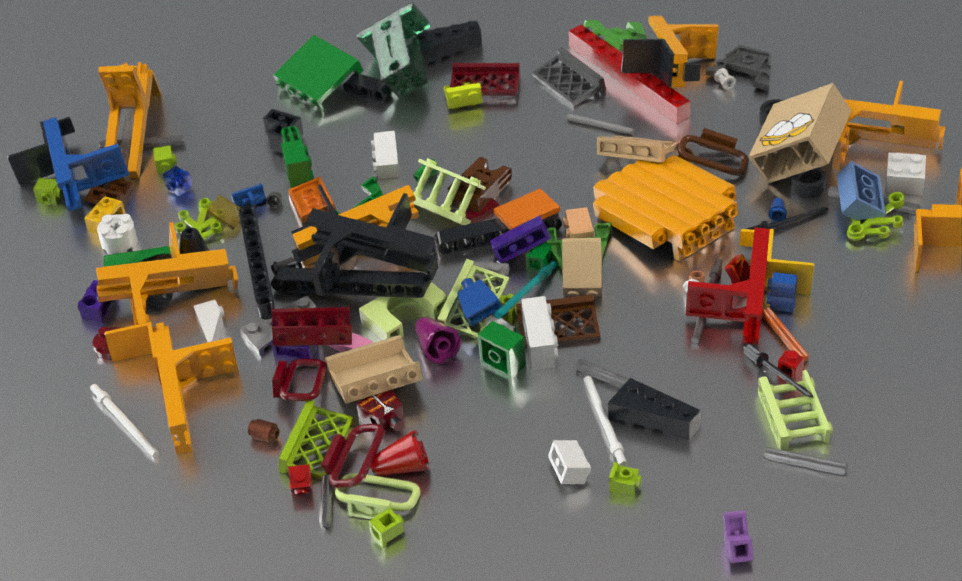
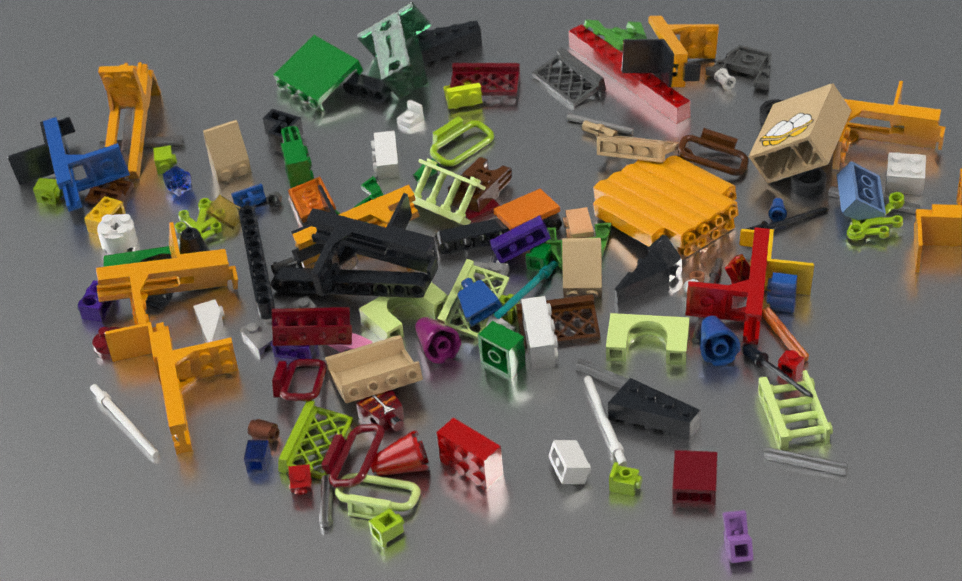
(226, 151): none -> tan slope
(257, 456): none -> clear blue brick
(411, 116): none -> white bracket
(453, 130): none -> lime bar
(470, 453): none -> red brick
(598, 129): none -> tan pin
(626, 327): none -> yellowish green arch
(653, 271): none -> black wedge
(694, 477): none -> dark red brick
(718, 342): none -> blue cone

